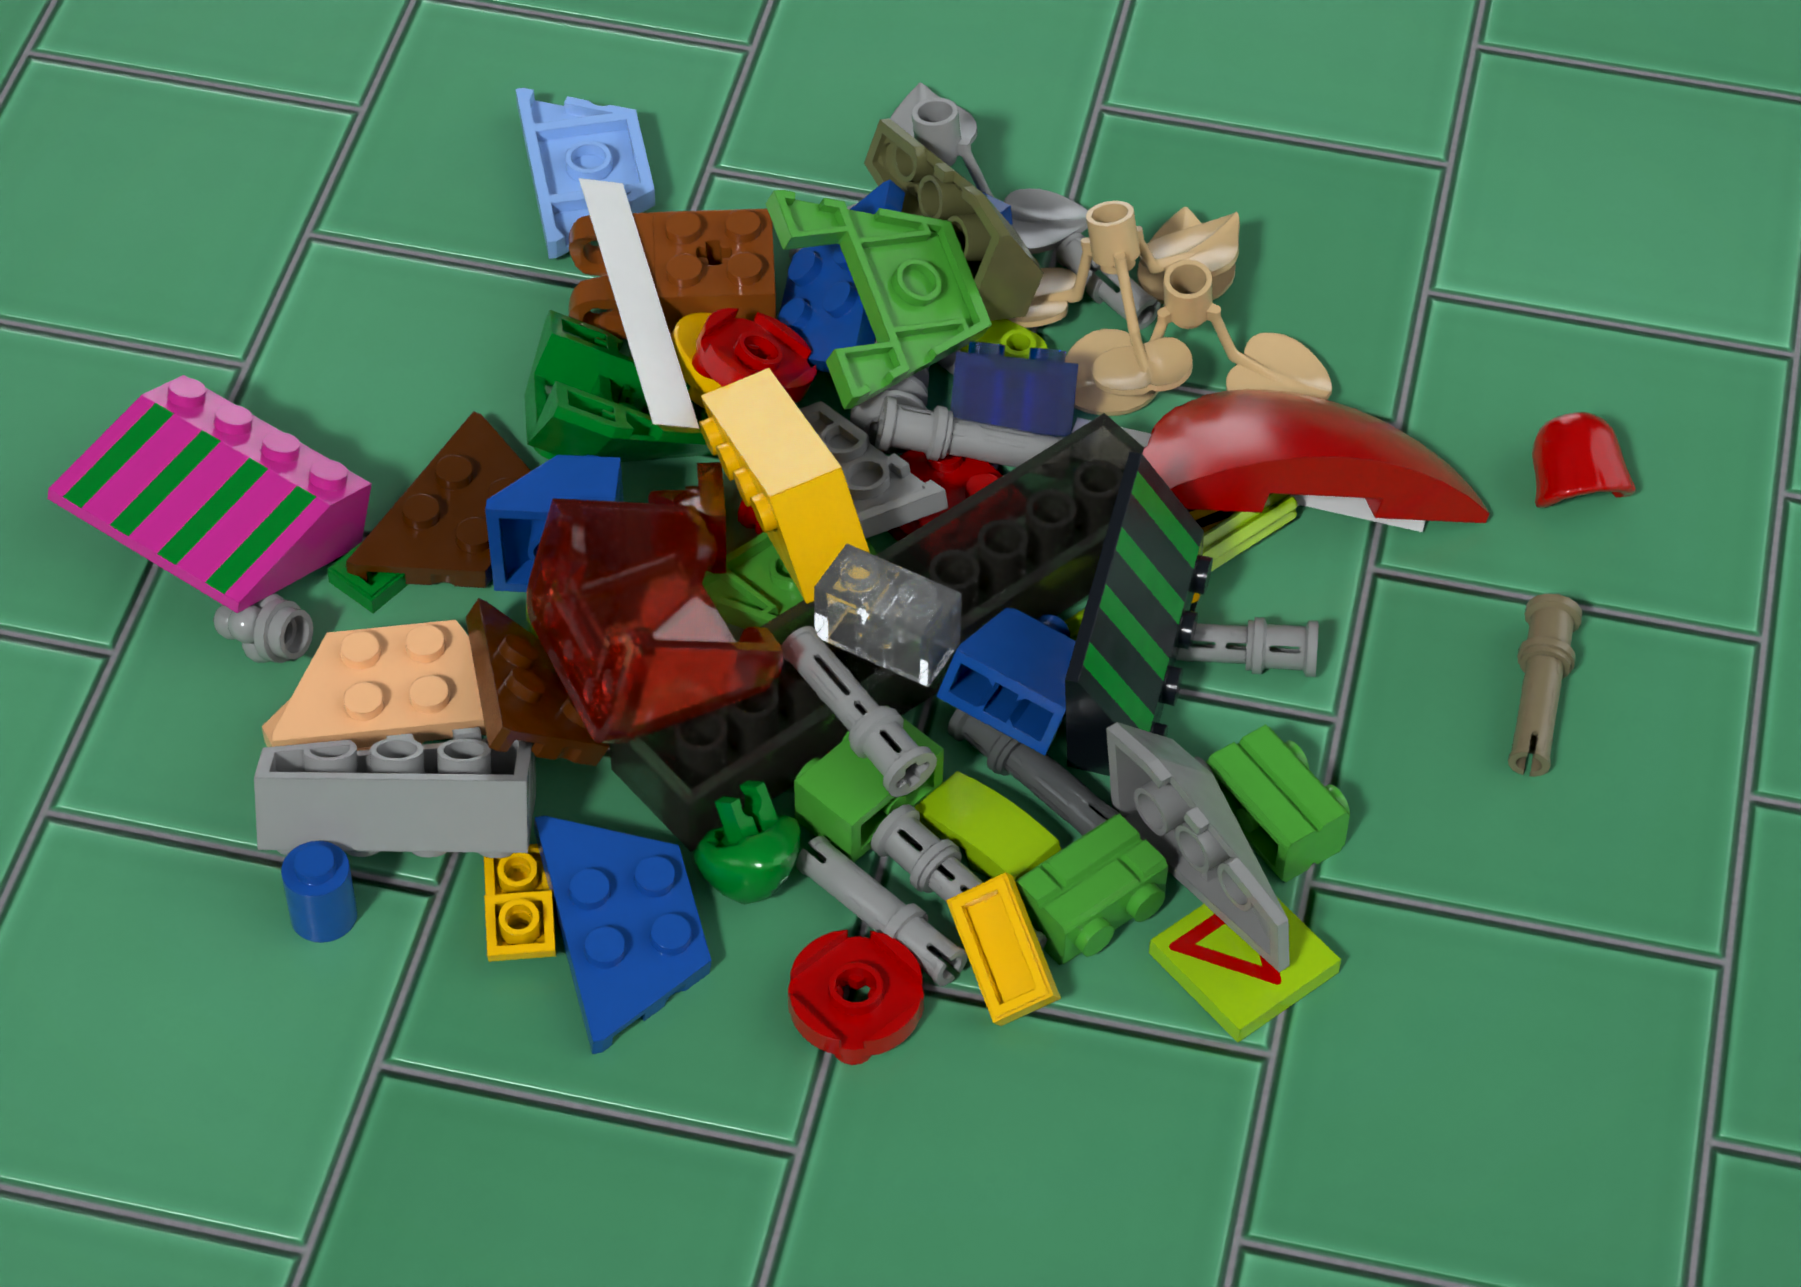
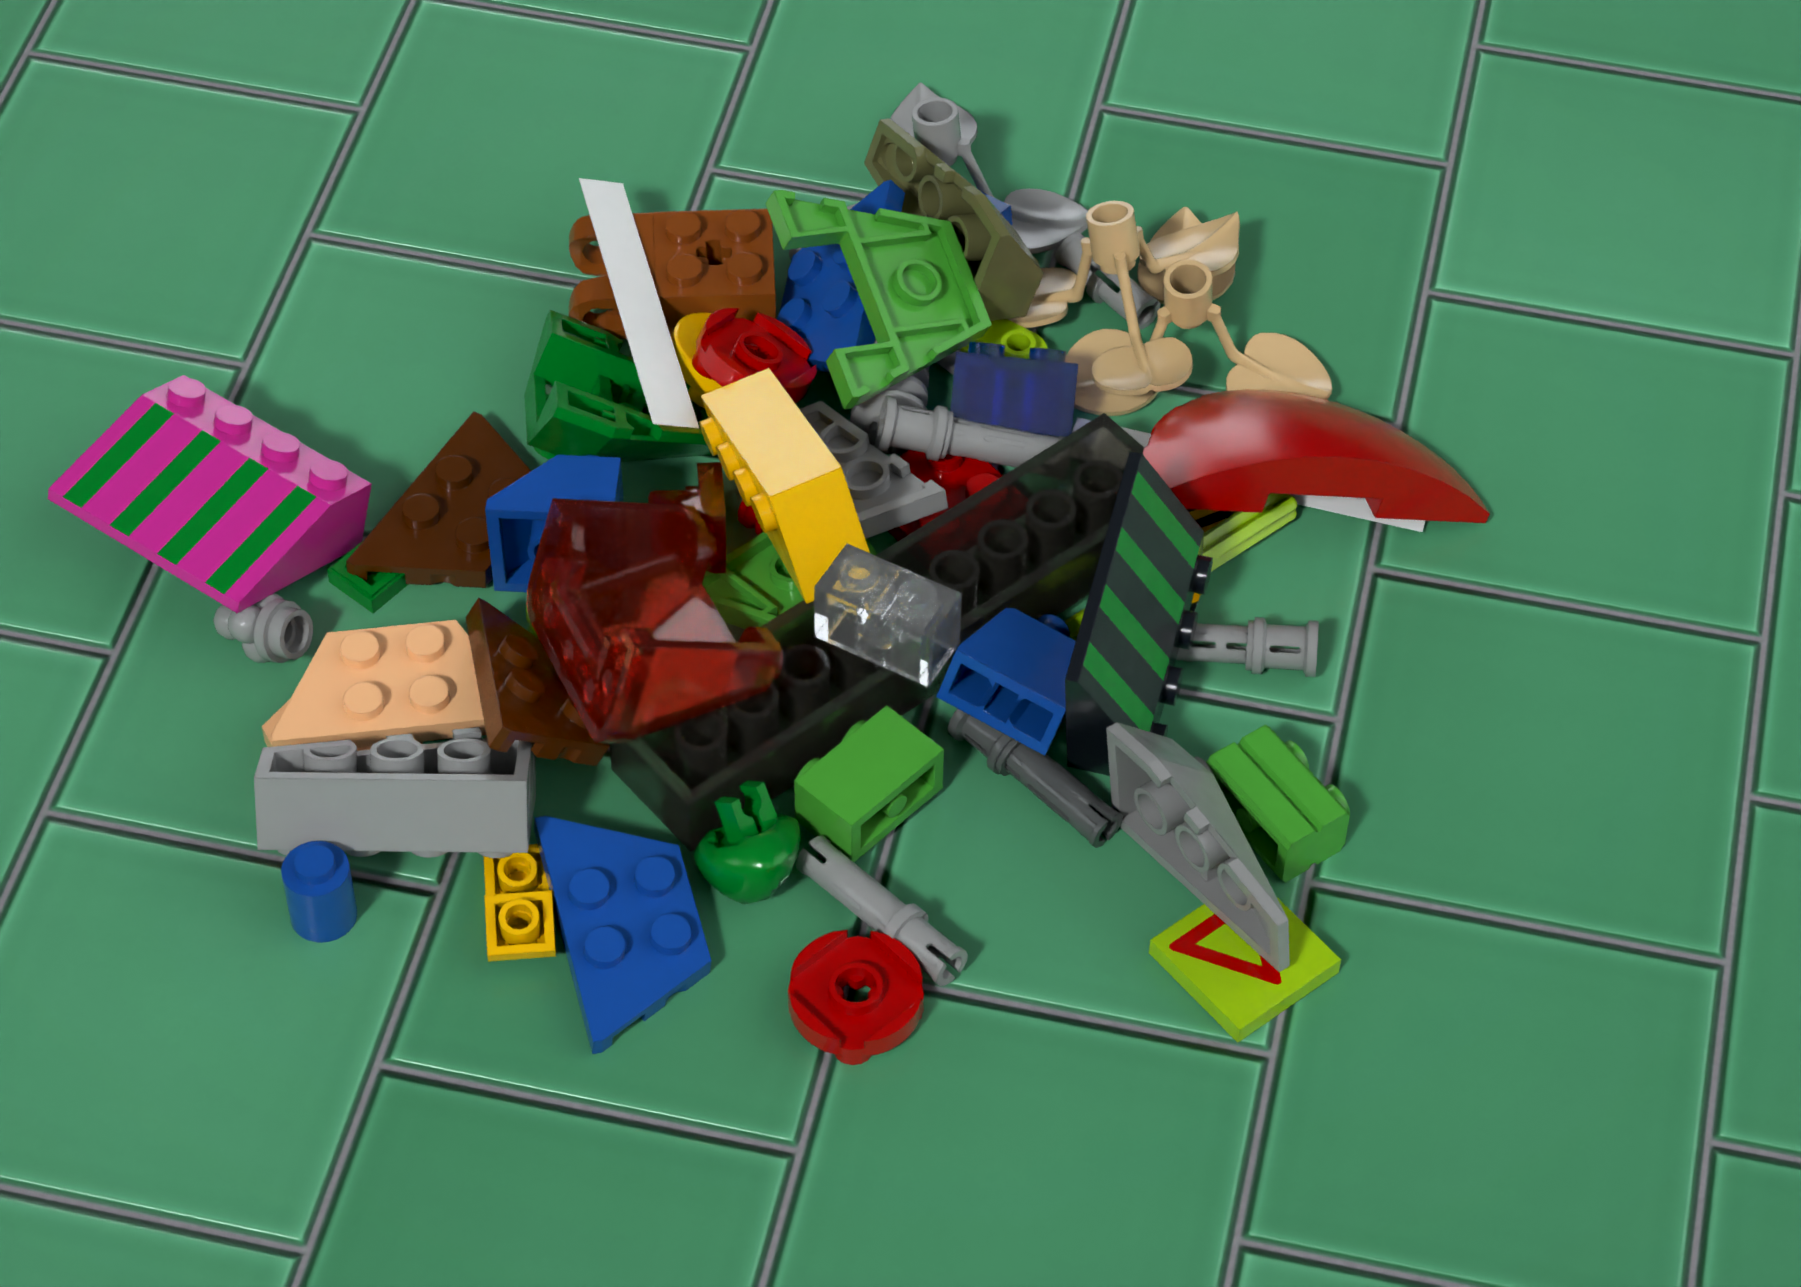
(577, 144): light blue wing -> none
(873, 729): light grey pin -> none
(933, 864): light grey pin -> none
(987, 826): lime slope -> none
(1003, 949): yellow tile -> none
(1094, 889): bright green brick -> none
(1545, 660): dark tan pin -> none
(1578, 457): red hair -> none

